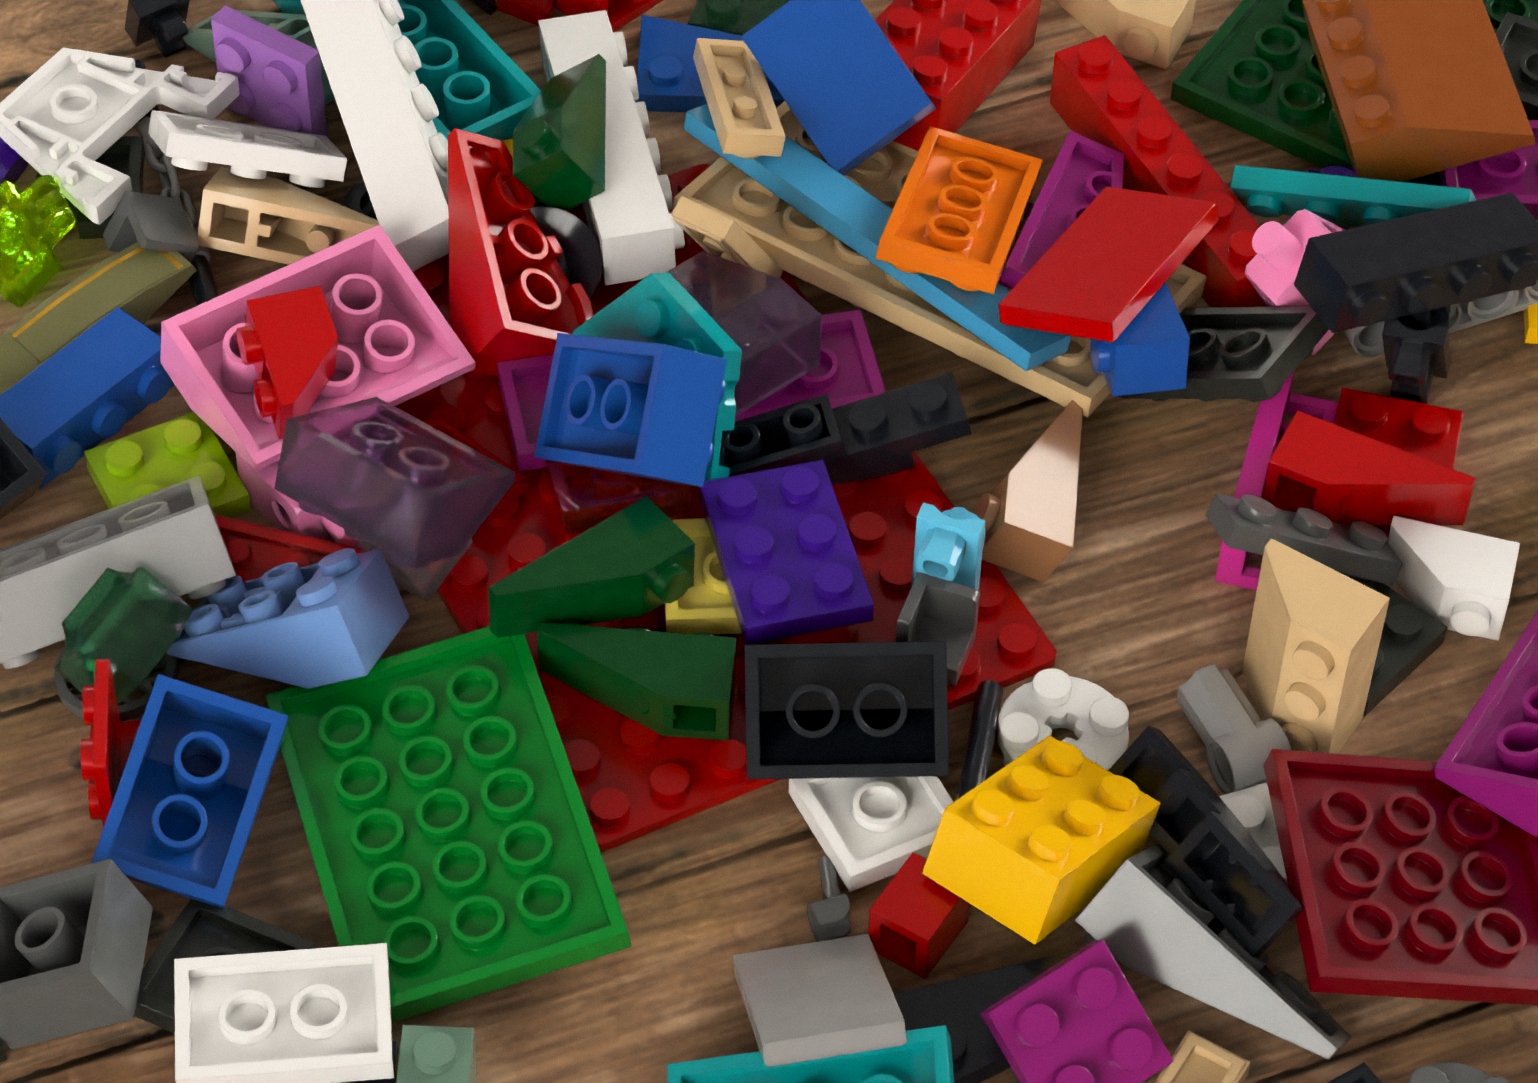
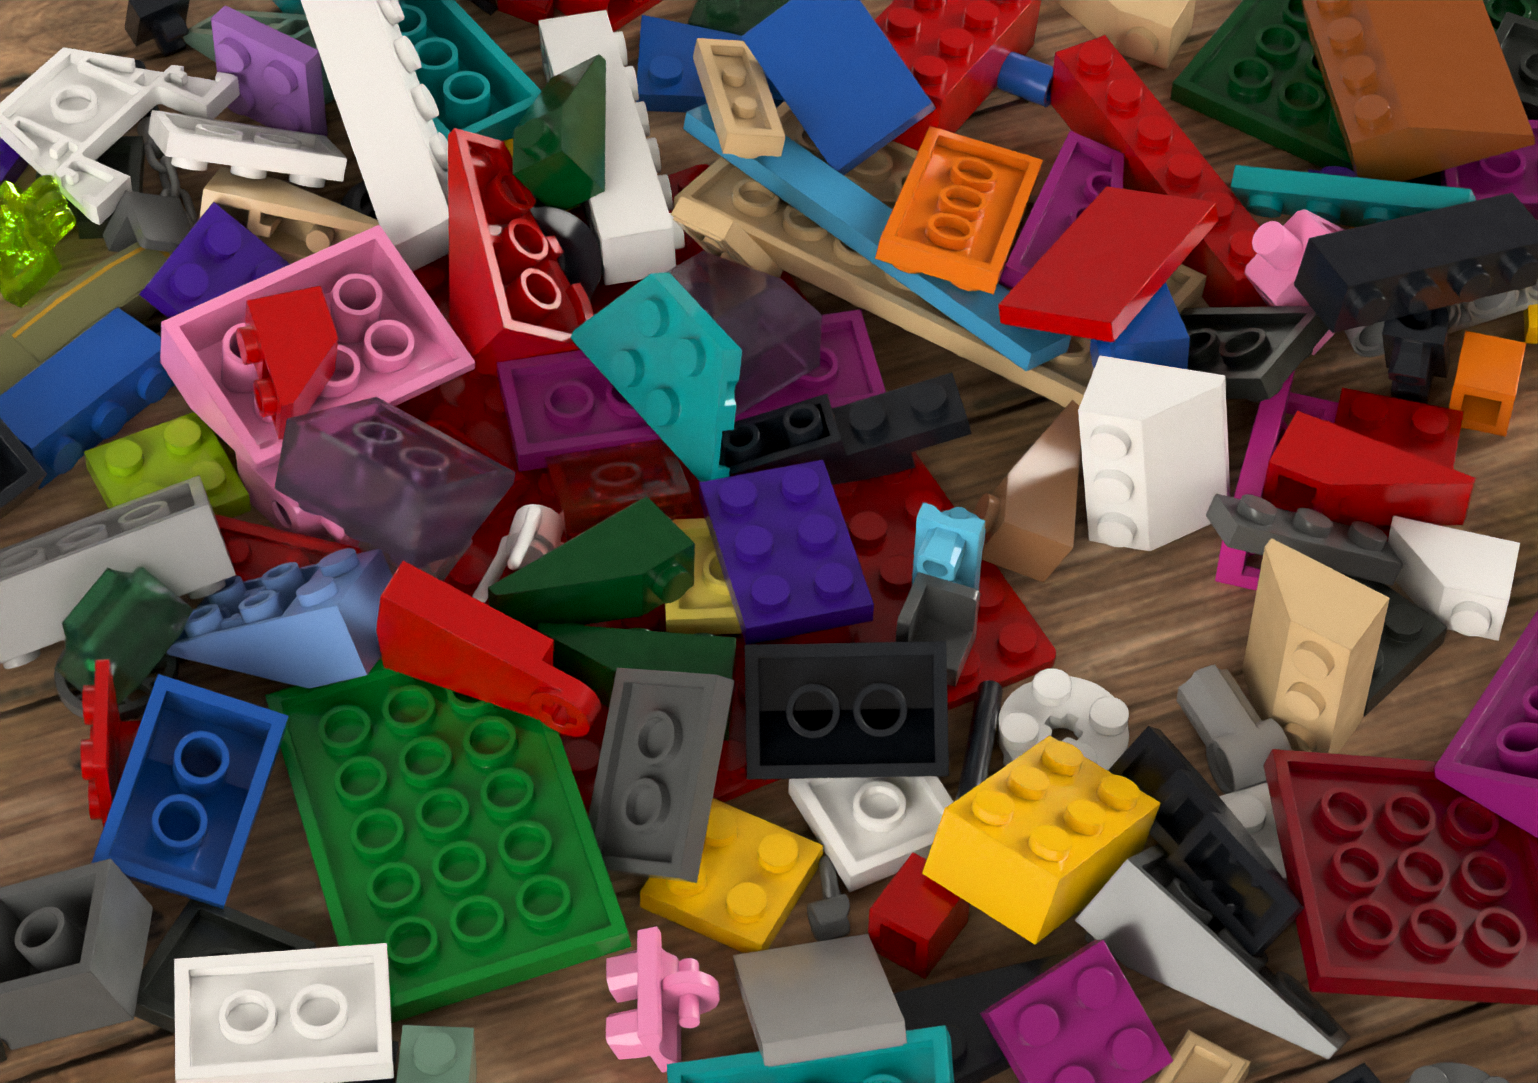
(209, 263): none -> dark purple plate
(478, 652): none -> red piece
(531, 535): none -> white plant
(631, 408): blue slope -> none
(659, 771): none -> dark grey plate
(667, 996): none -> bright pink hips
(744, 882): none -> yellow plate
(1026, 78): none -> blue hinge
(1151, 451): none -> white slope
(1487, 382): none -> orange brick

